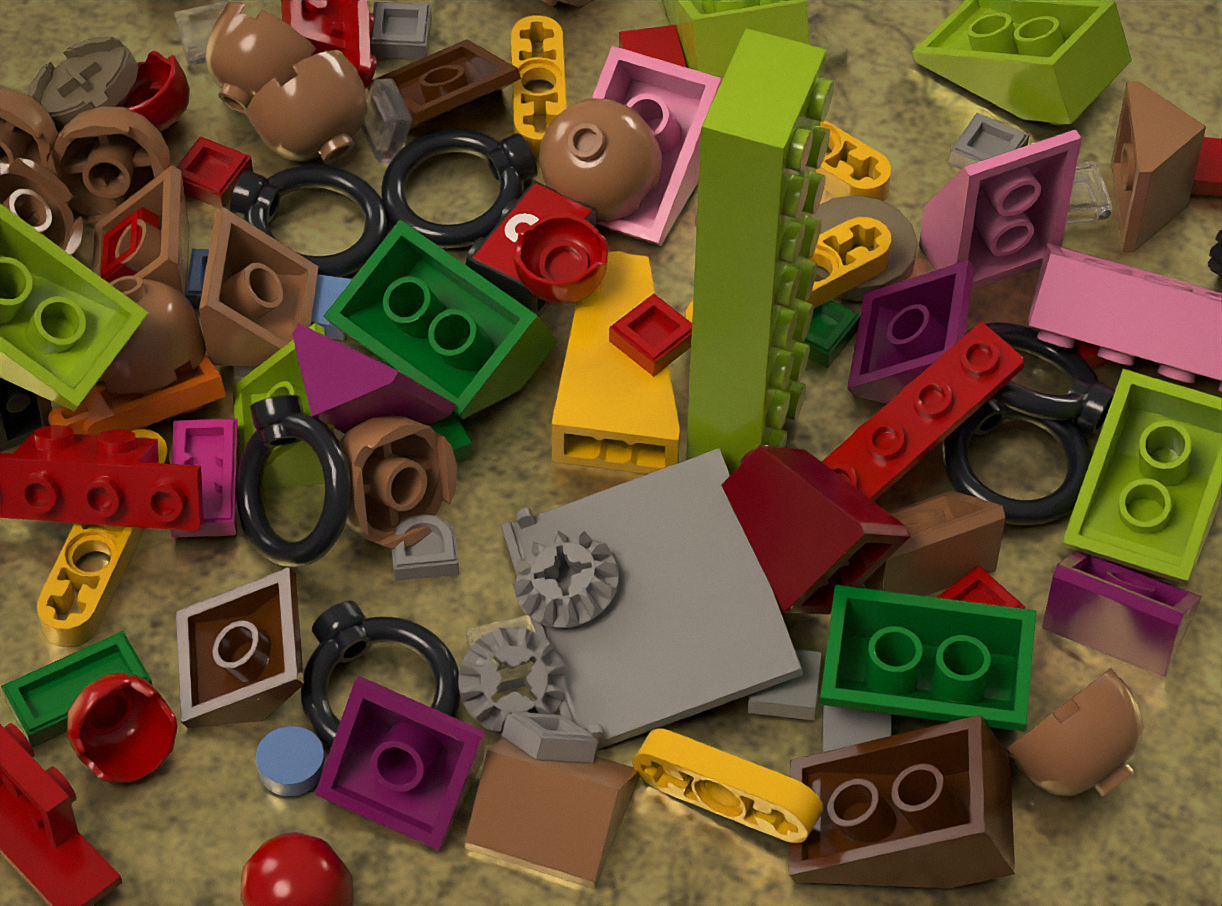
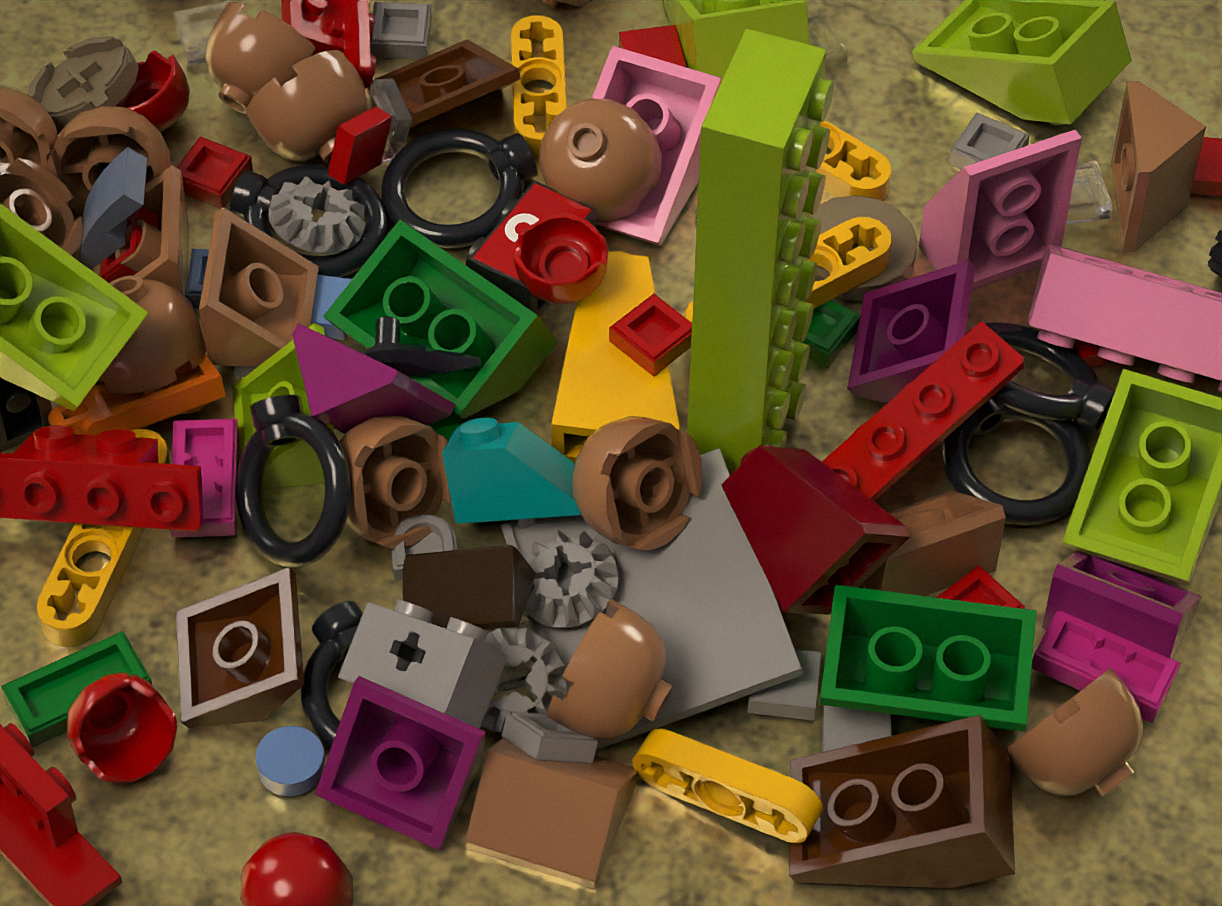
(111, 200): none -> sand blue slope
(333, 233): none -> light grey gear
(359, 145): none -> red tile
(413, 359): none -> black bar
(424, 661): none -> light grey brick
(471, 585): none -> dark brown slope
(506, 474): none -> teal slope
(614, 676): none -> medium nougat cylinder
(637, 481): none -> medium nougat cylinder
(1082, 652): none -> dark pink plate

